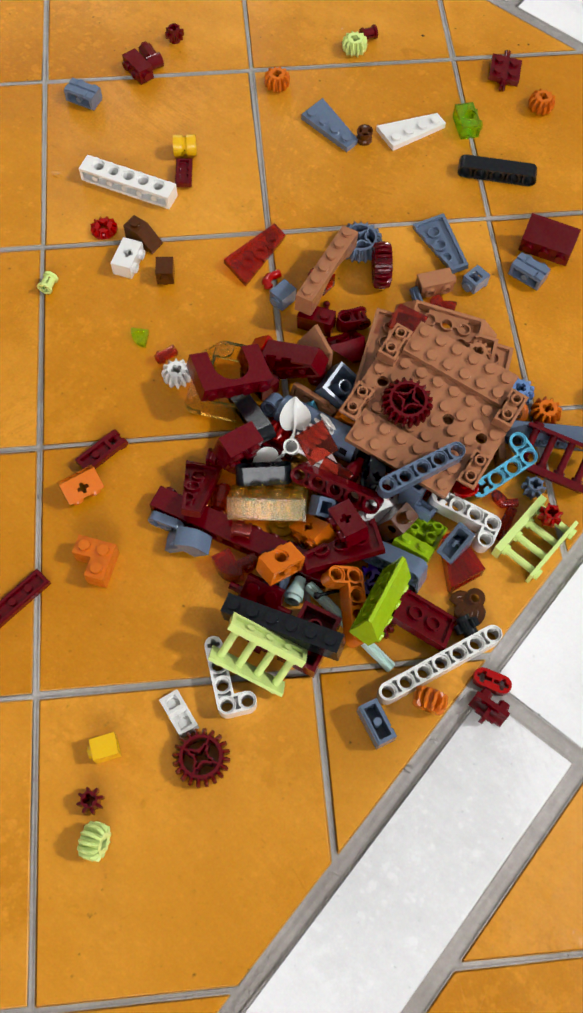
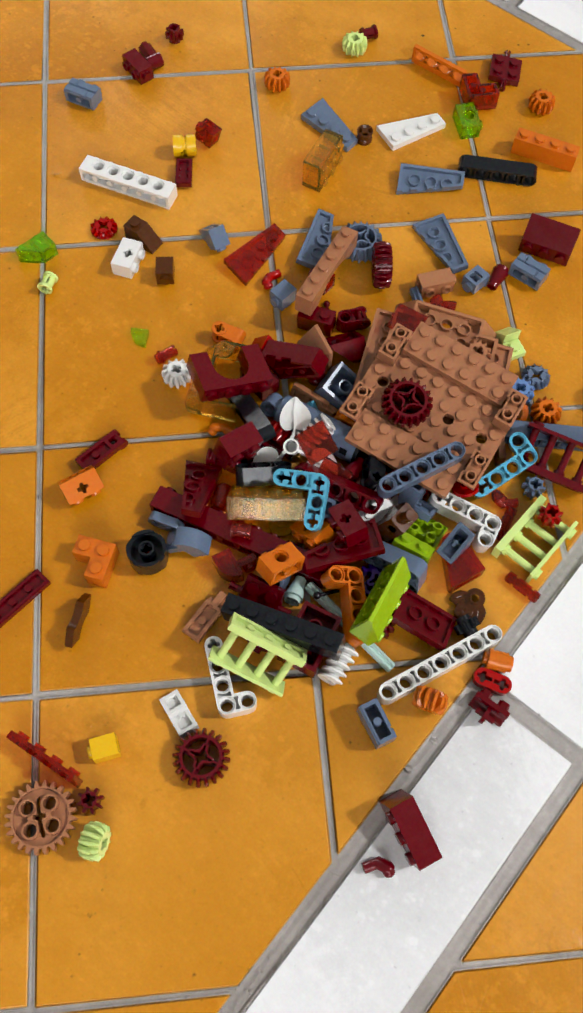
(21, 822): none -> nougat gear
(37, 249): none -> clear neon green slope
(53, 762): none -> clear red wing
(80, 612): none -> reddish brown tile
(154, 560): none -> black brick
(205, 617): none -> nougat hinge
(207, 132): none -> clear red brick
(215, 237): none -> sand blue slope
(219, 427): none -> orange arm
(228, 333): none -> orange piece
(310, 485): none -> medium azure beam
(317, 239): none -> sand blue wing
(322, 160): none -> clear yellow brick
(334, 669): none -> white piece
(380, 864): none -> dark red arm
(410, 829): none -> dark red wedge
(428, 179): none -> sand blue wing
(437, 65): none -> orange fence
(482, 95): none -> clear red brick
(497, 276): none -> dark red cone
(497, 660): none -> orange brick
(509, 337): none -> yellowish green slope
(523, 587): none -> clear red axle
(544, 377): none -> sand blue gear
(545, 149): none -> orange brick

